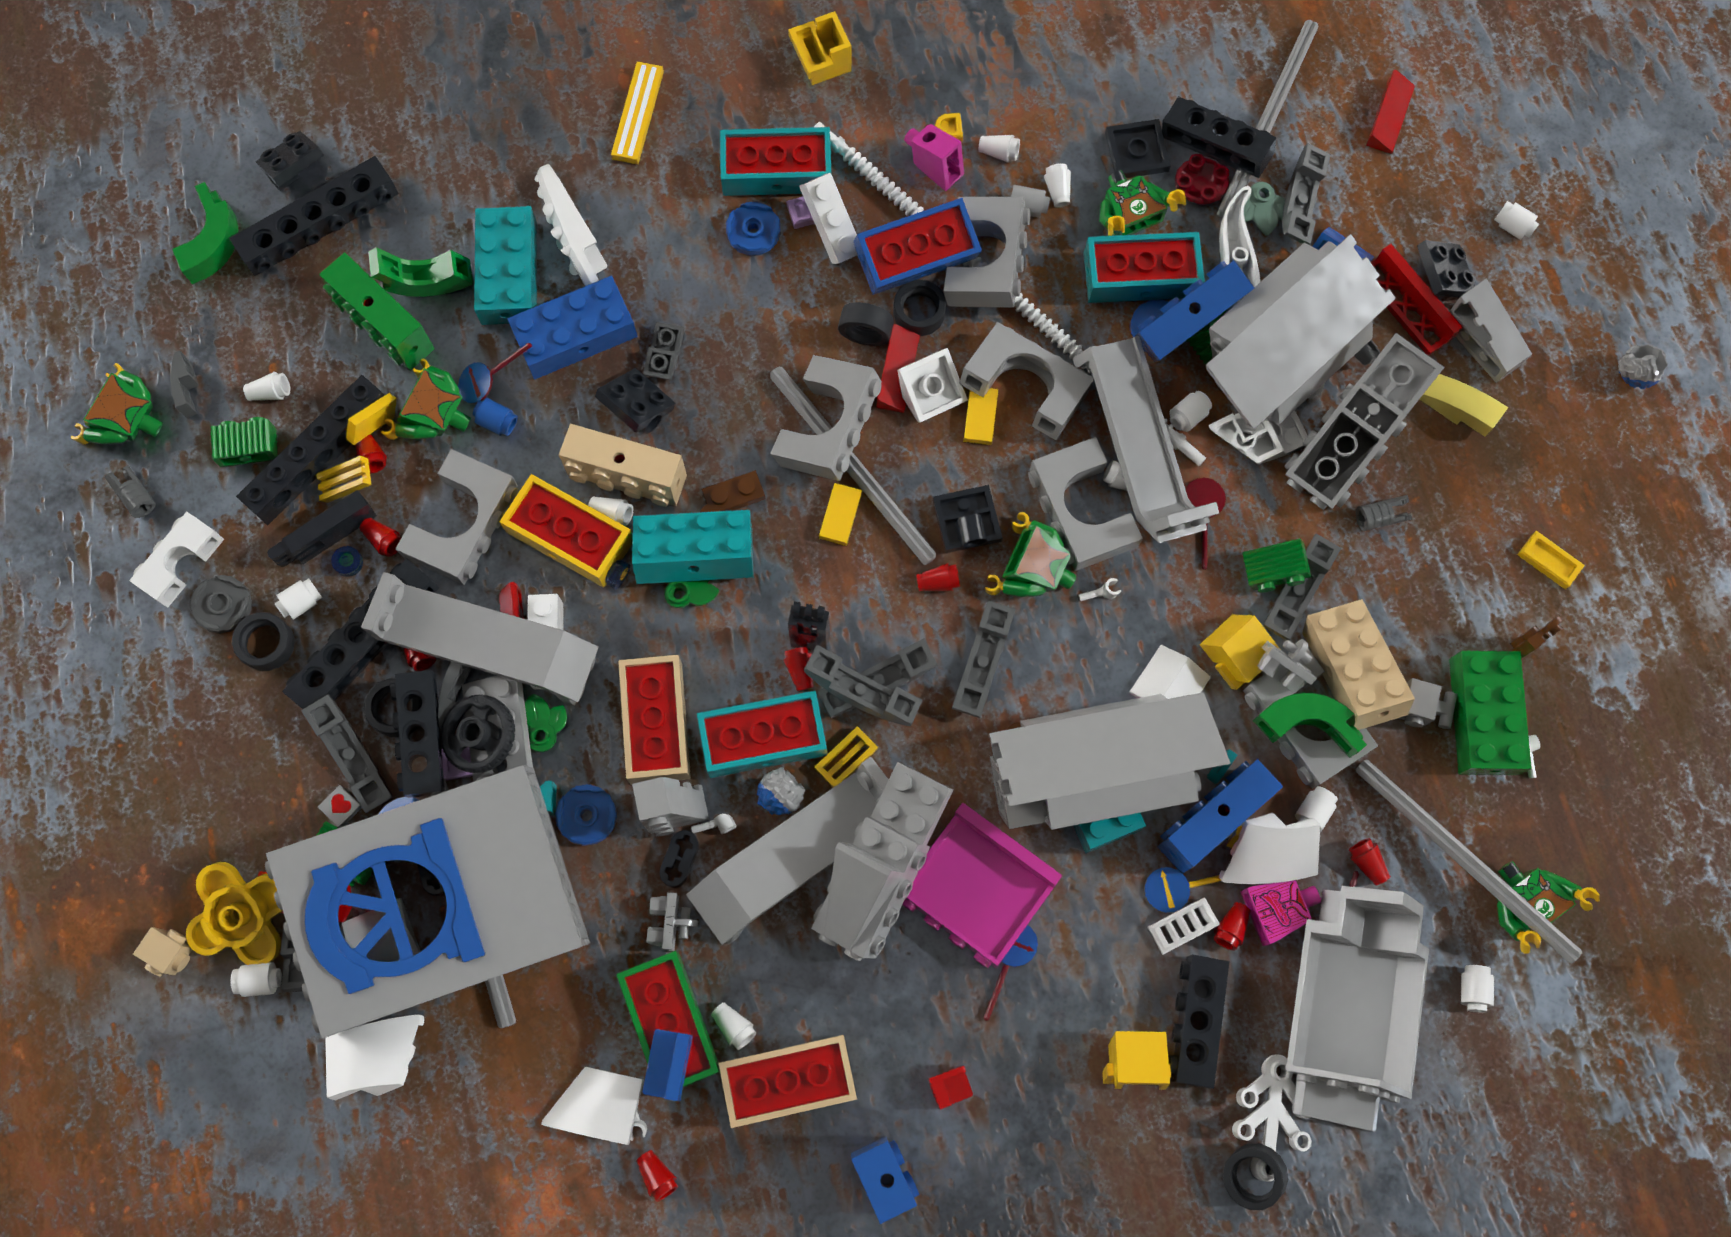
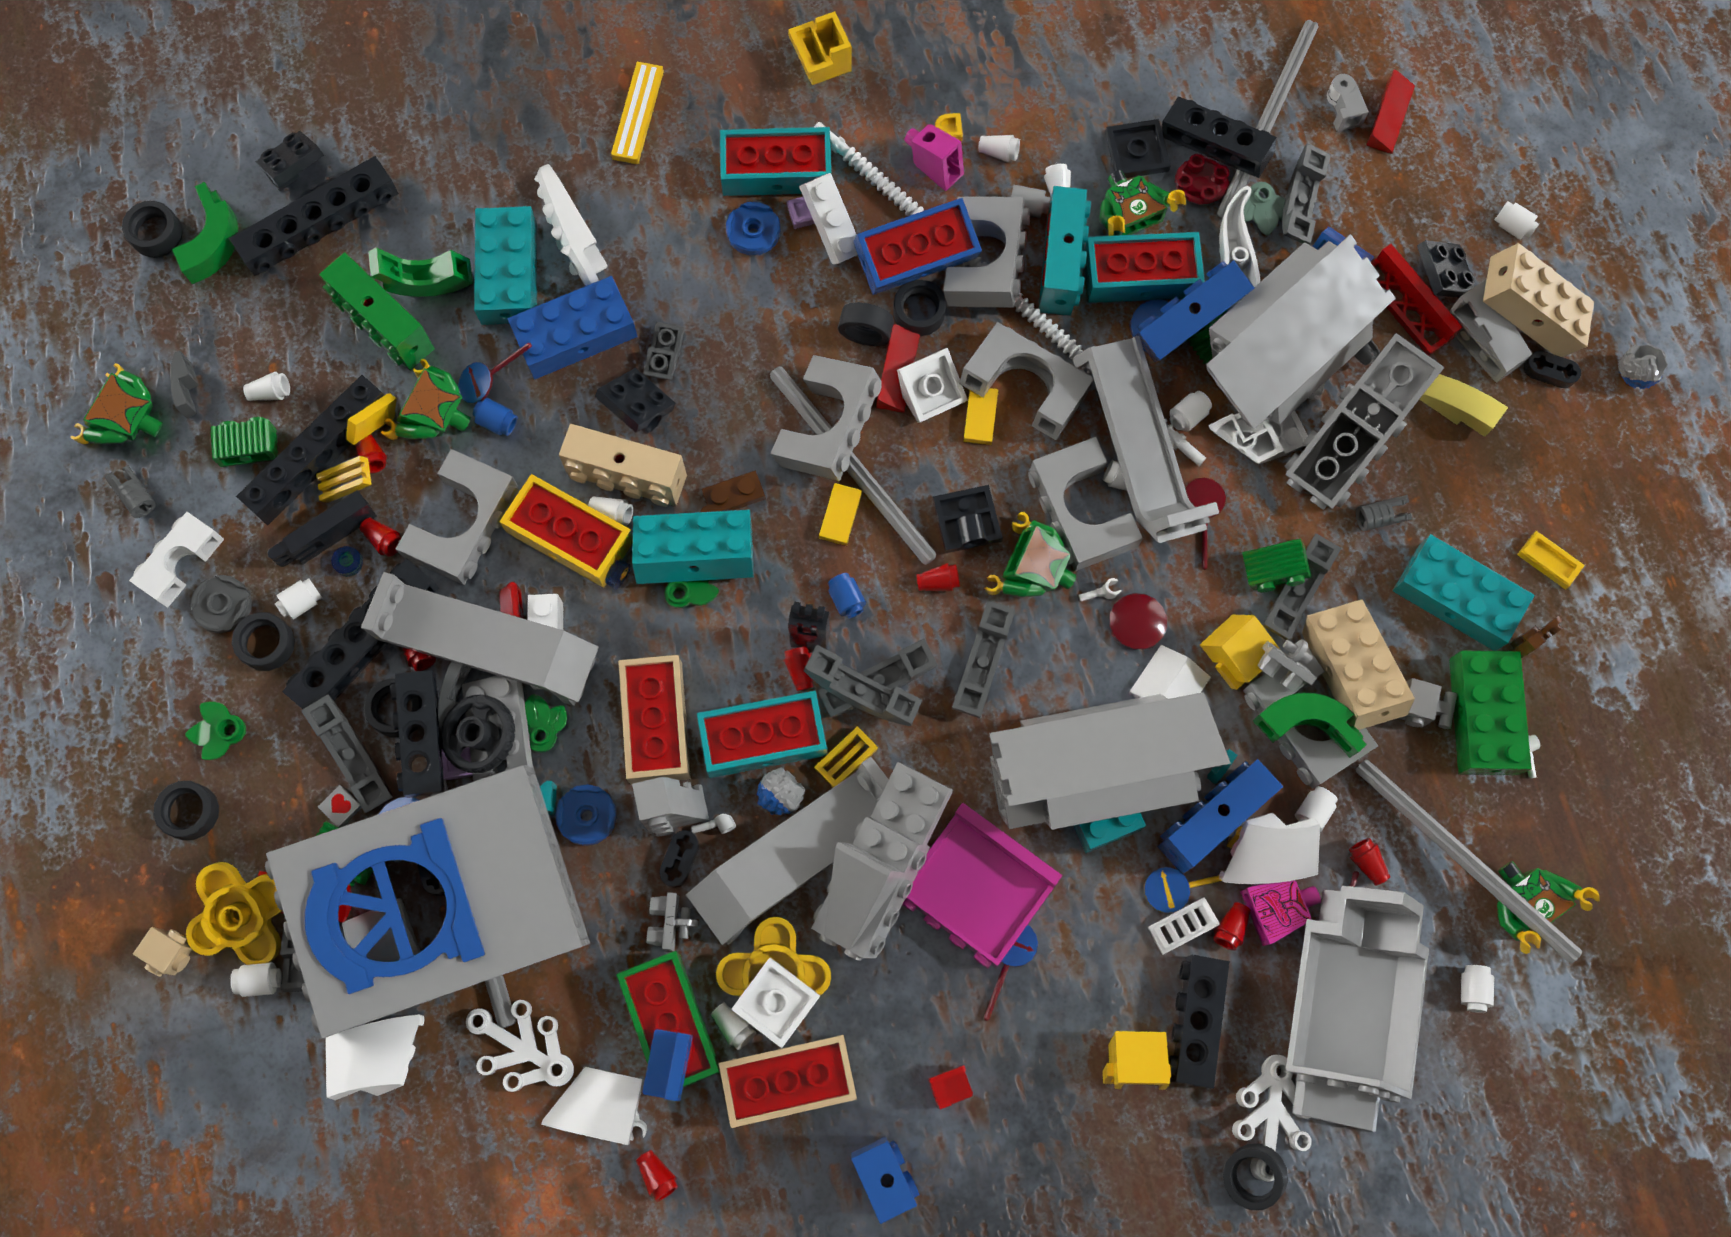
(144, 211): none -> black tyre
(165, 801): none -> black tyre
(212, 731): none -> green plate
(524, 1049): none -> white plant
(774, 939): none -> yellow plant
(775, 1002): none -> white plate
(846, 595): none -> blue brick
(1064, 251): none -> teal brick
(1138, 621): none -> dark red dish
(1347, 102): none -> light grey leg
(1463, 593): none -> teal brick
(1538, 301): none -> tan brick
(1552, 369): none -> black beam

